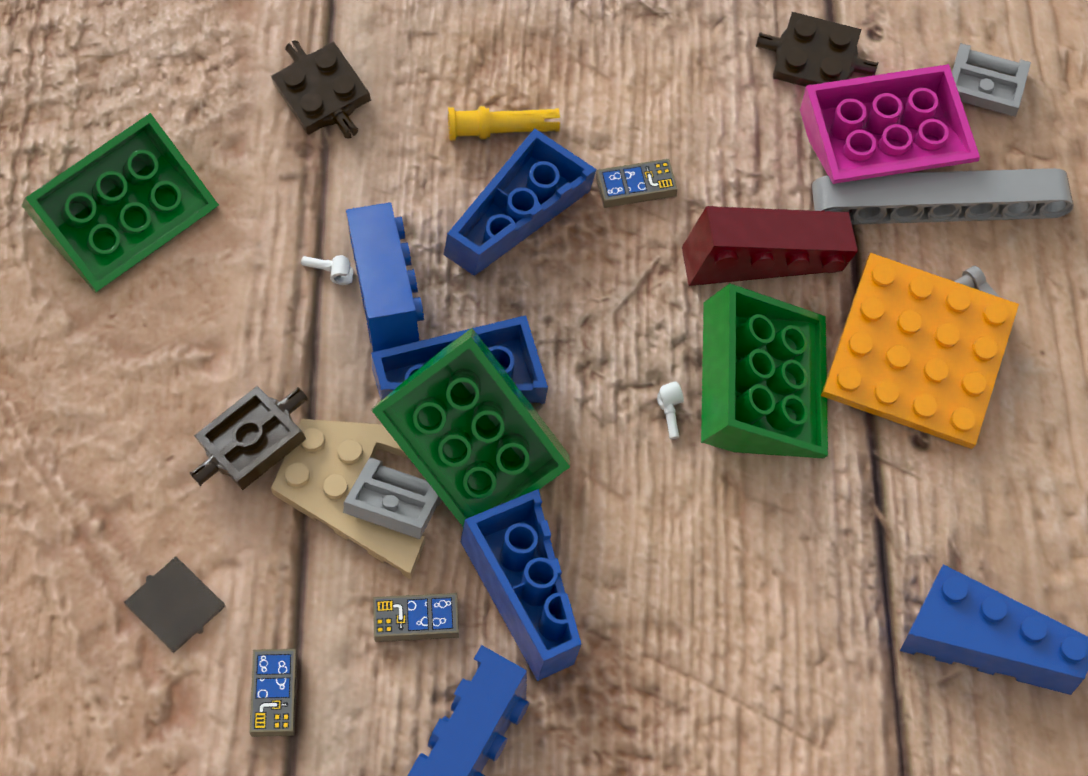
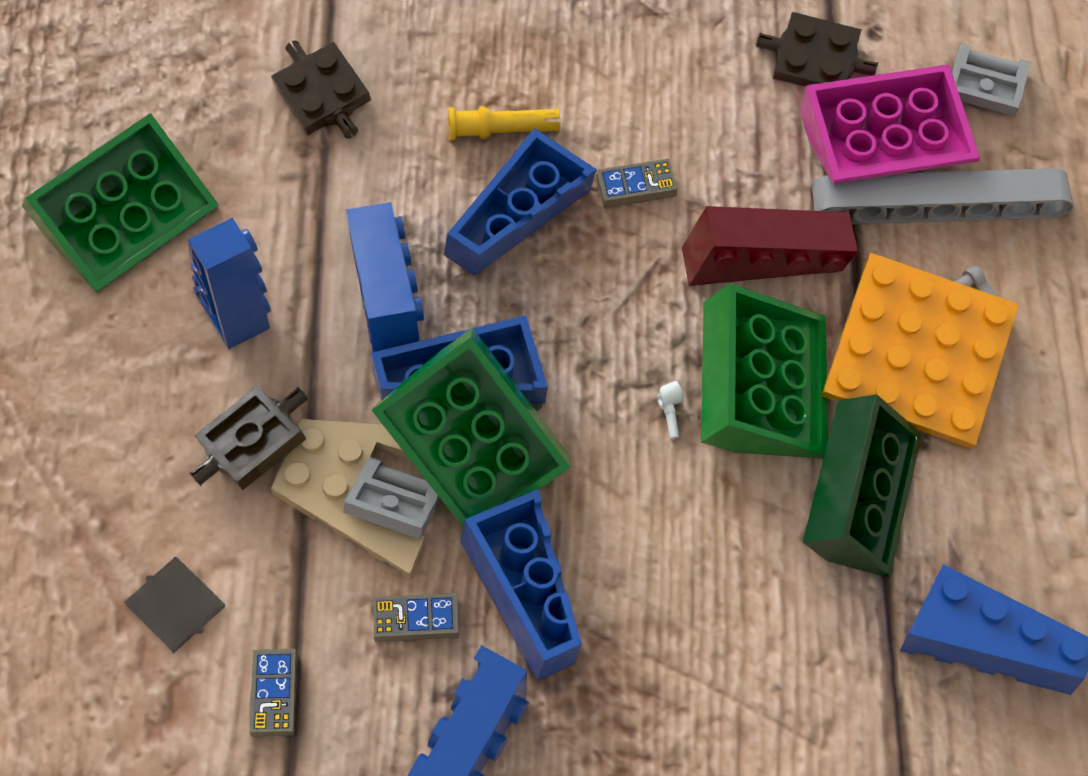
(229, 282): none -> blue wedge
(339, 266): white hand -> none
(863, 486): none -> dark green slope

